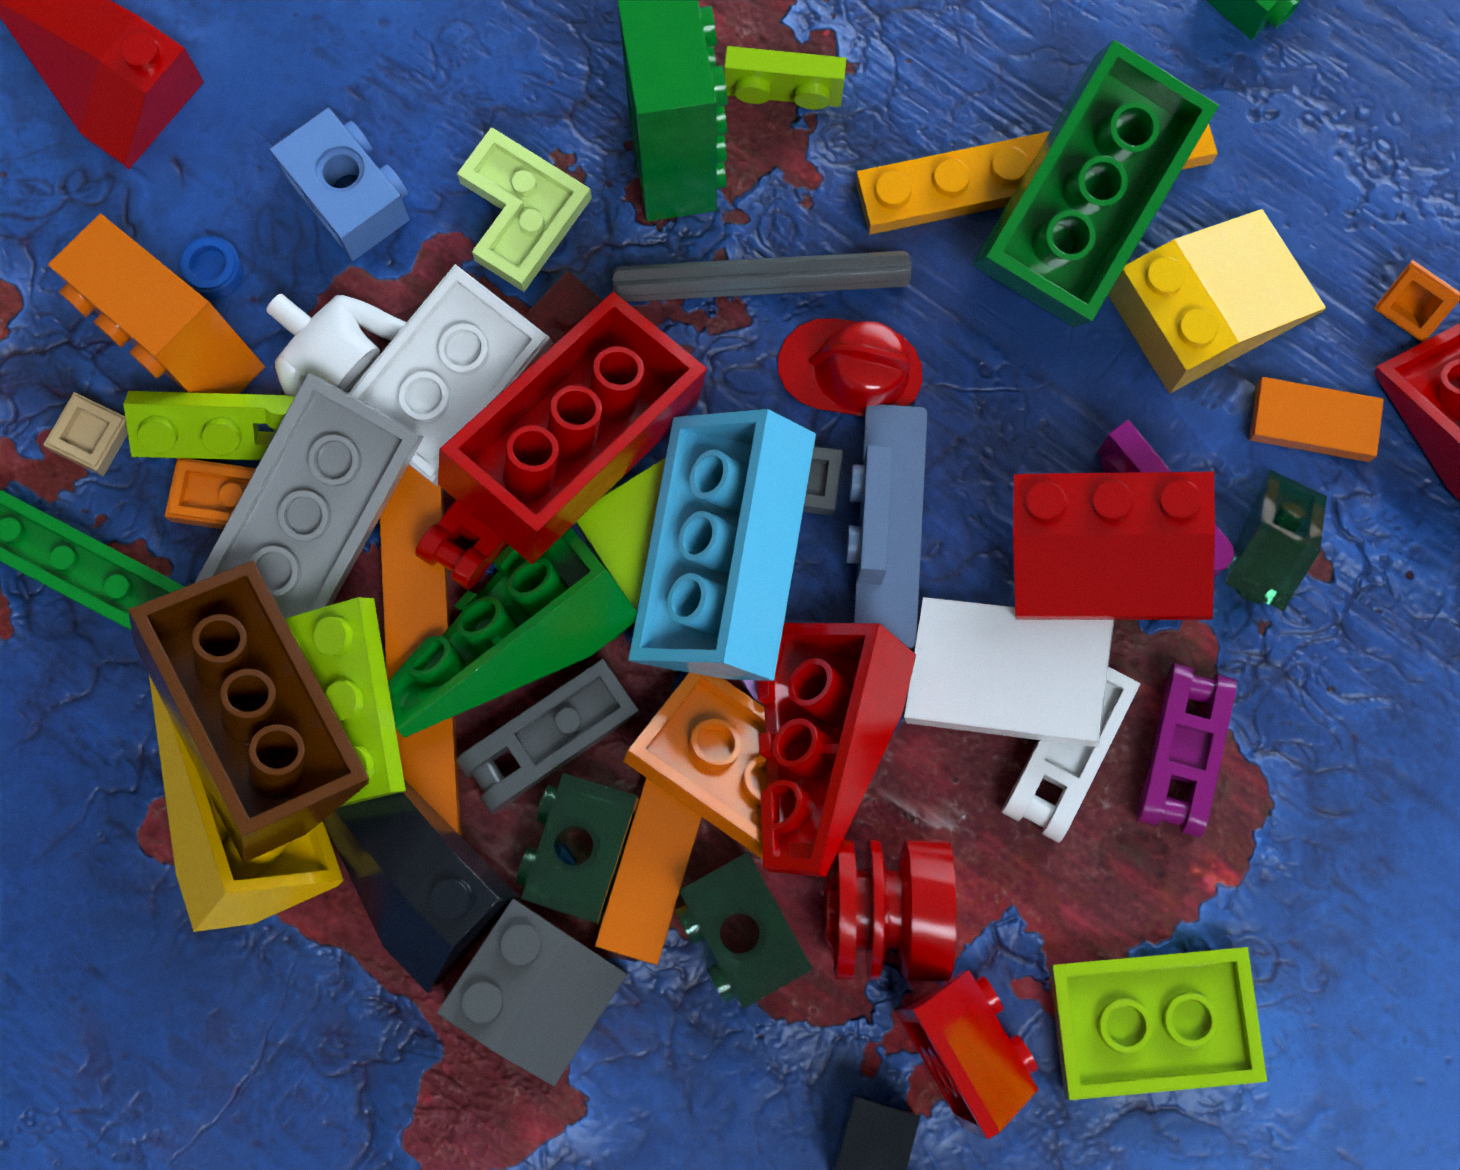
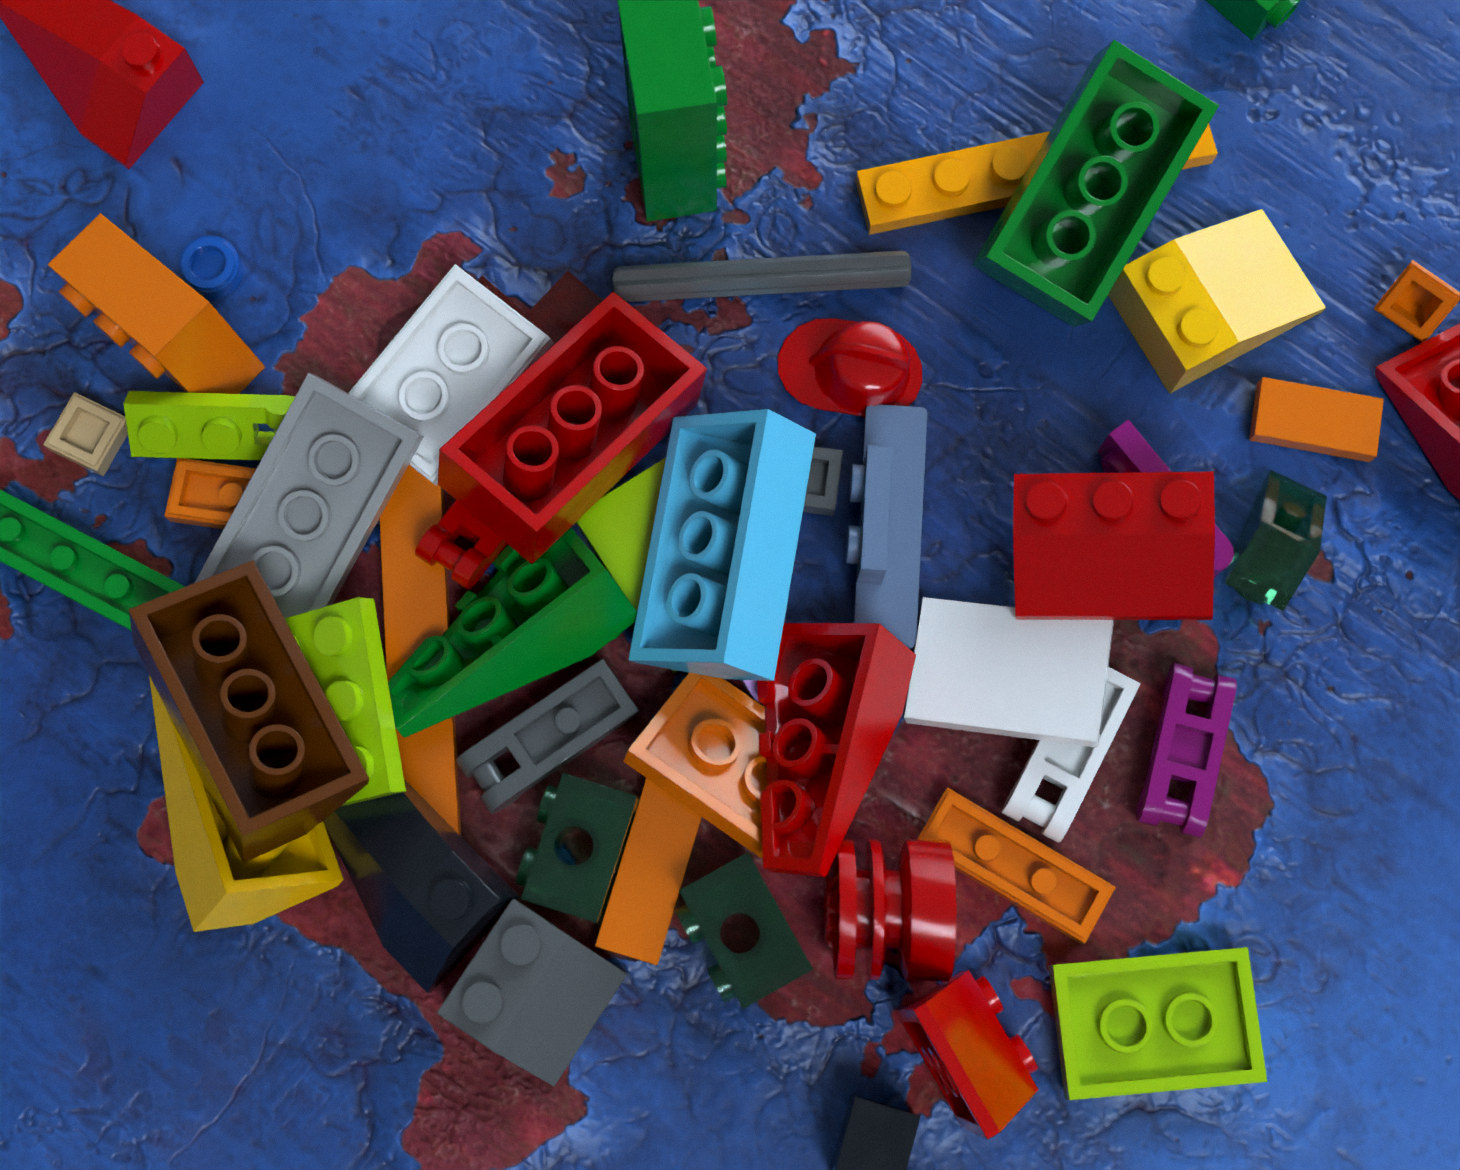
(330, 341): white piece -> none
(353, 215): medium blue brick -> none
(535, 202): yellowish green plate -> none
(784, 76): lime plate -> none
(1018, 866): none -> orange tile

